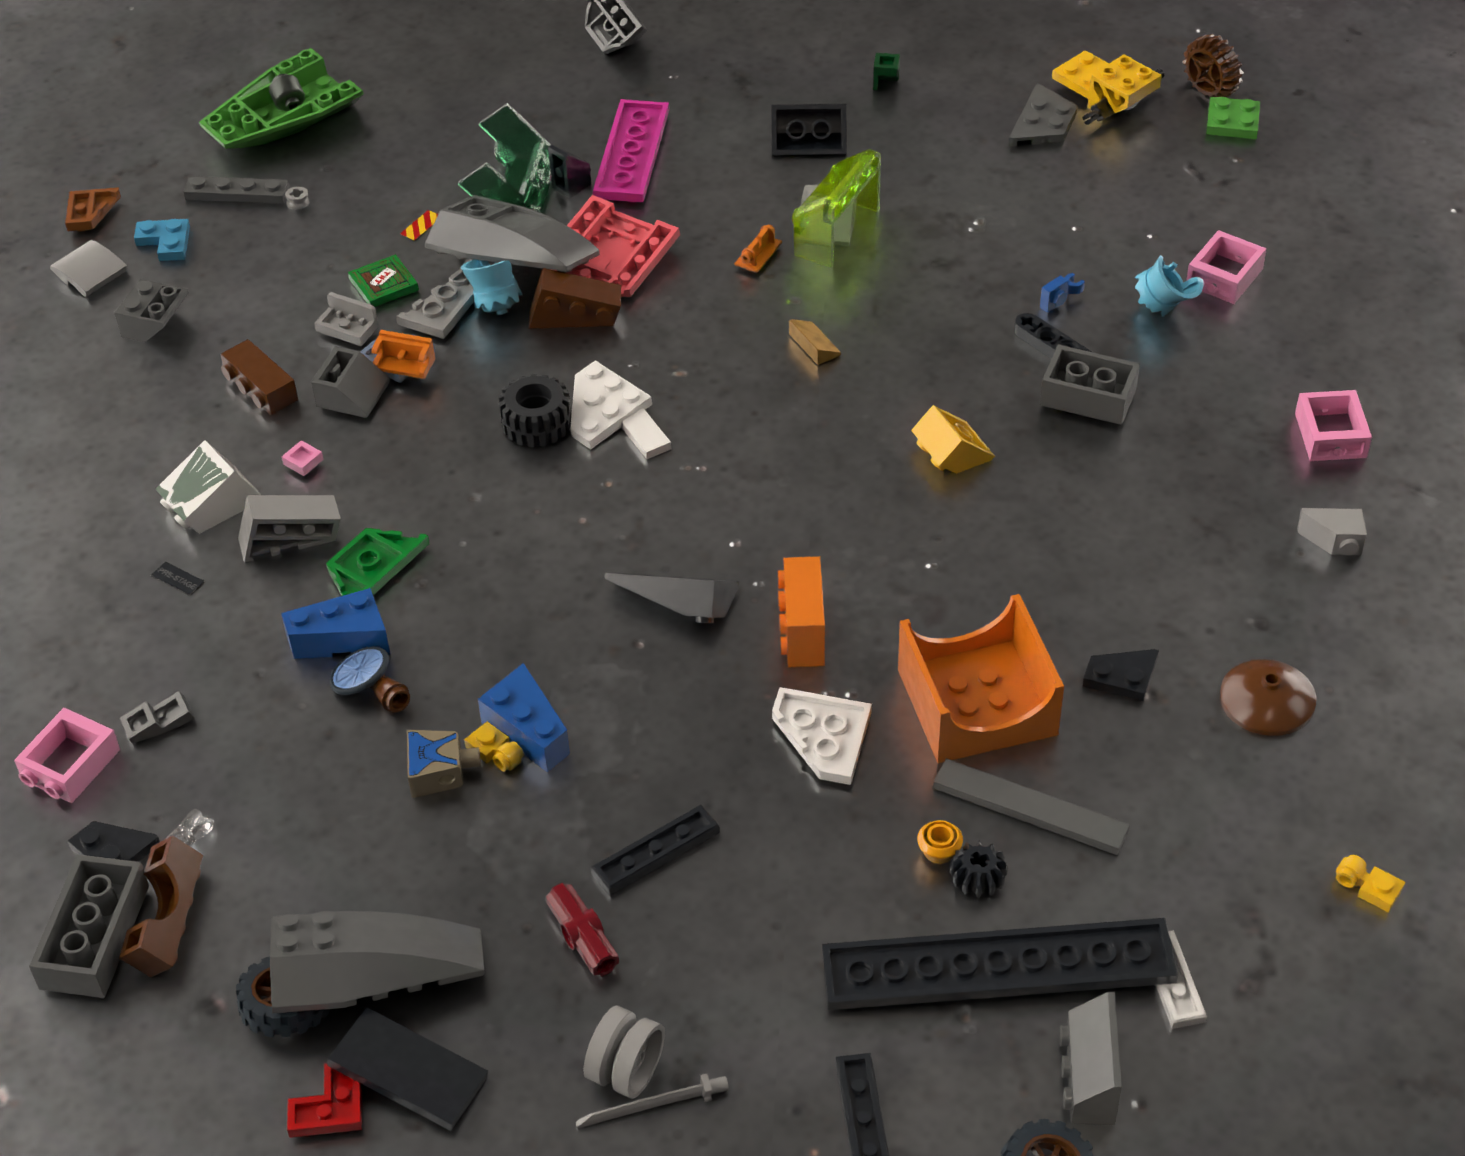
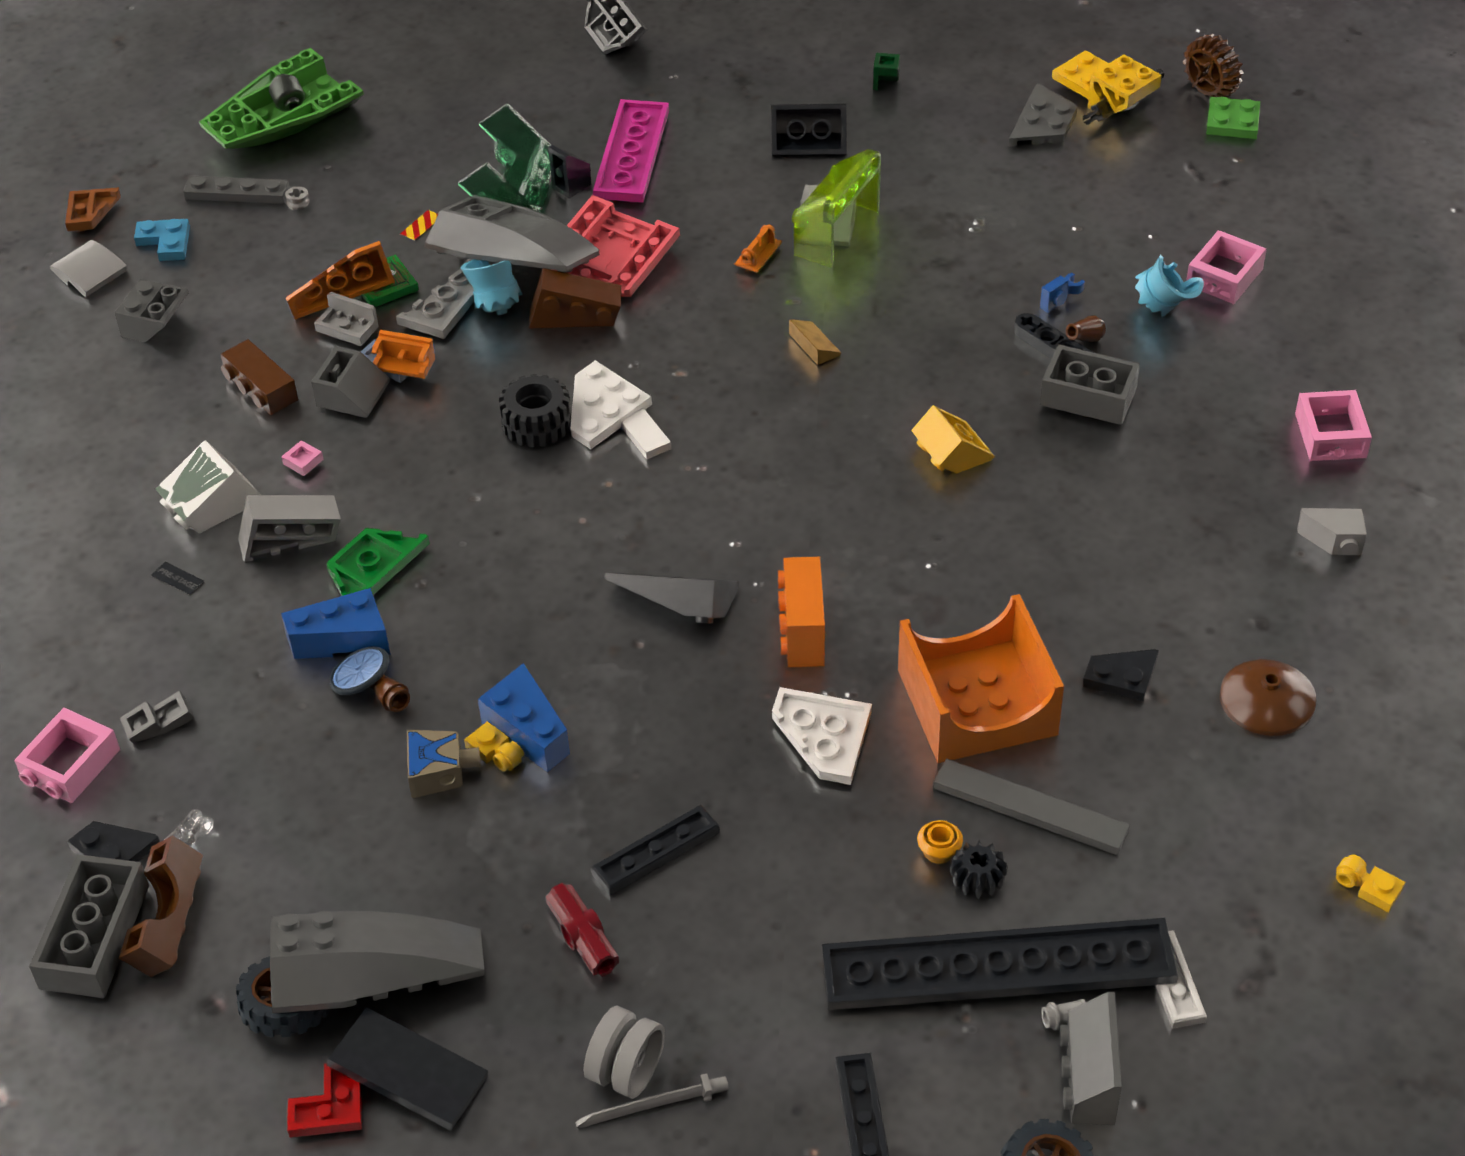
(350, 277): none -> orange wedge
(1057, 1015): none -> light grey pin
(1088, 329): none -> reddish brown cone

